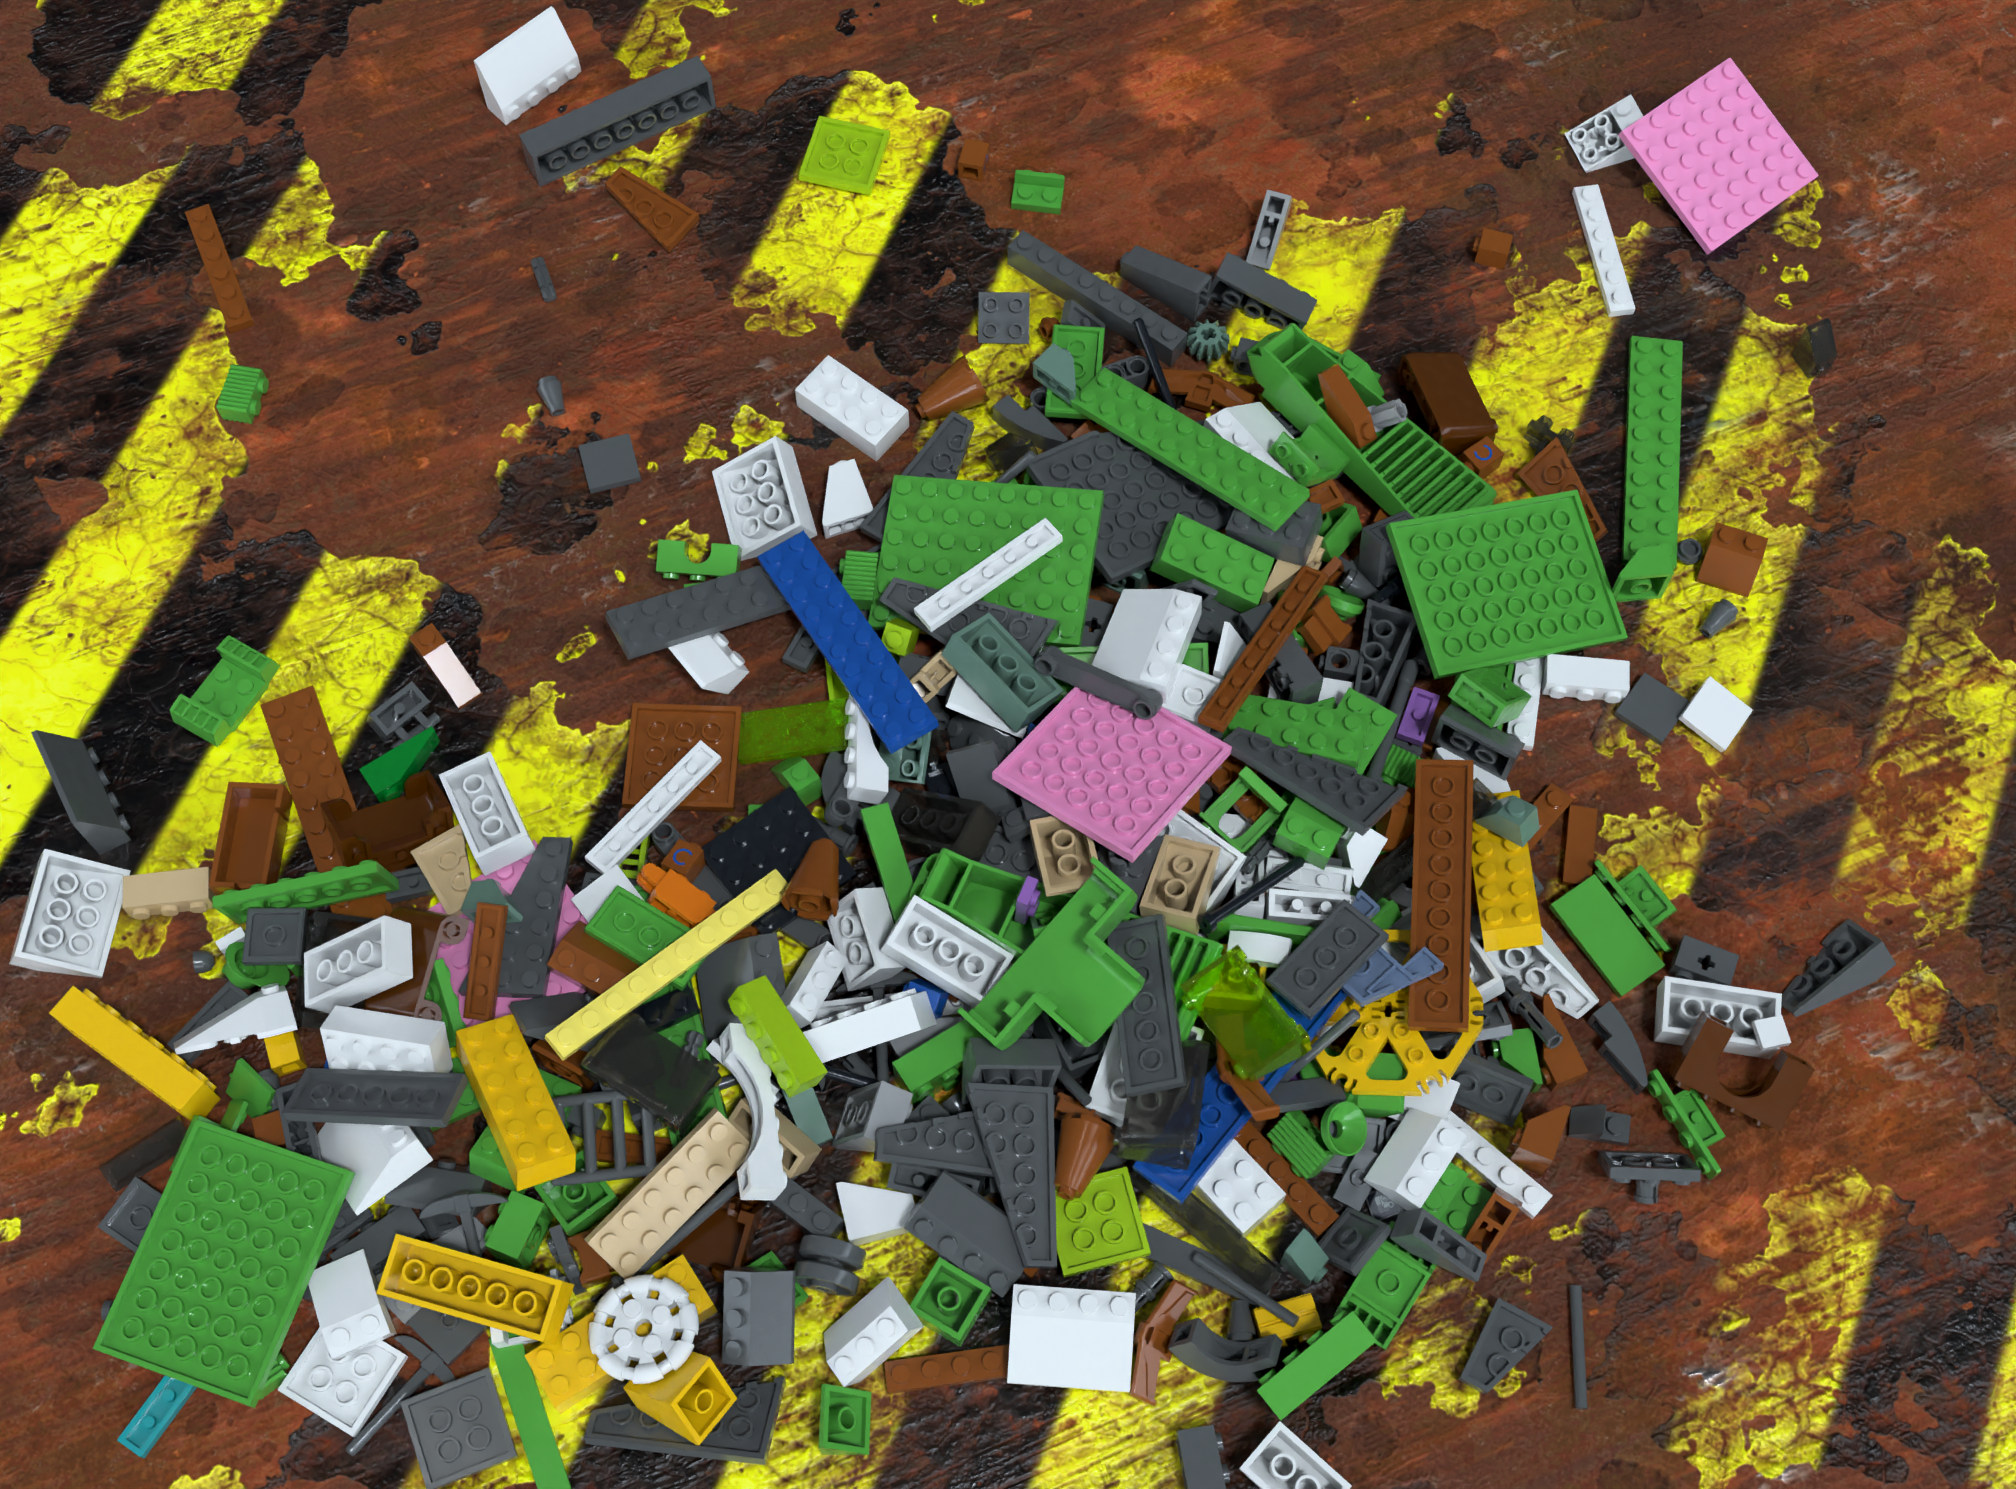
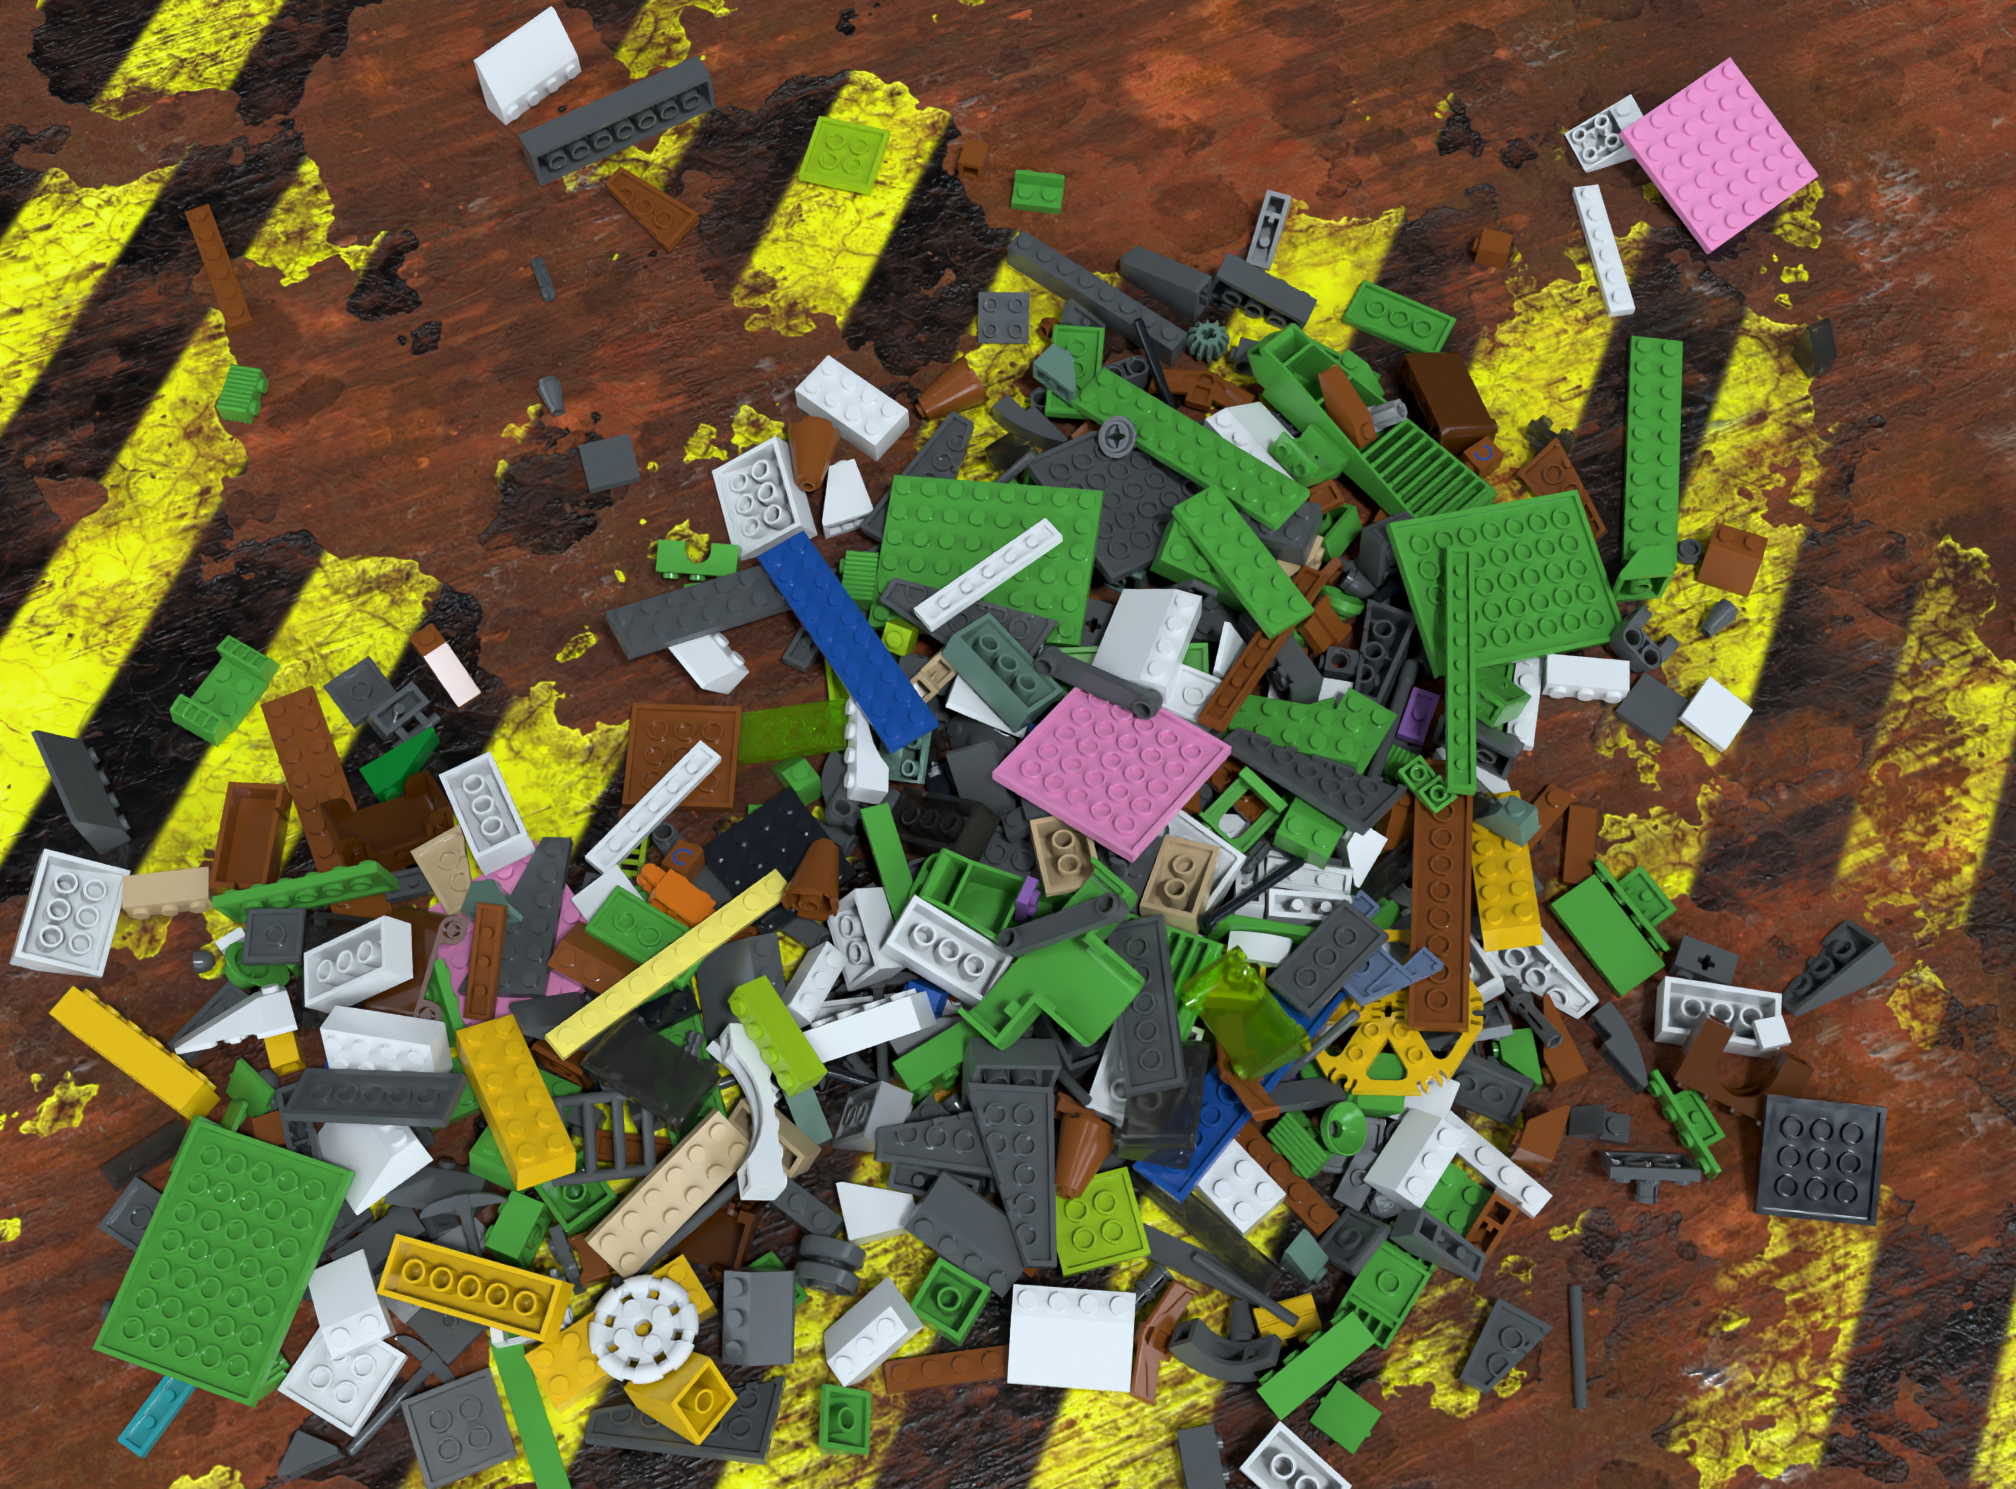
(307, 1455): none -> dark grey slope
(360, 691): none -> dark grey tile
(812, 450): none -> dark orange cone
(1063, 925): none -> dark grey piece
(1112, 427): none -> dark grey gear
(1242, 561): none -> bright green plate
(1345, 1417): none -> bright green piece
(1398, 319): none -> bright green tile
(1426, 784): none -> bright green slope
(1460, 671): none -> bright green plate
(1640, 643): none -> dark grey piece
(1820, 1160): none -> black plate

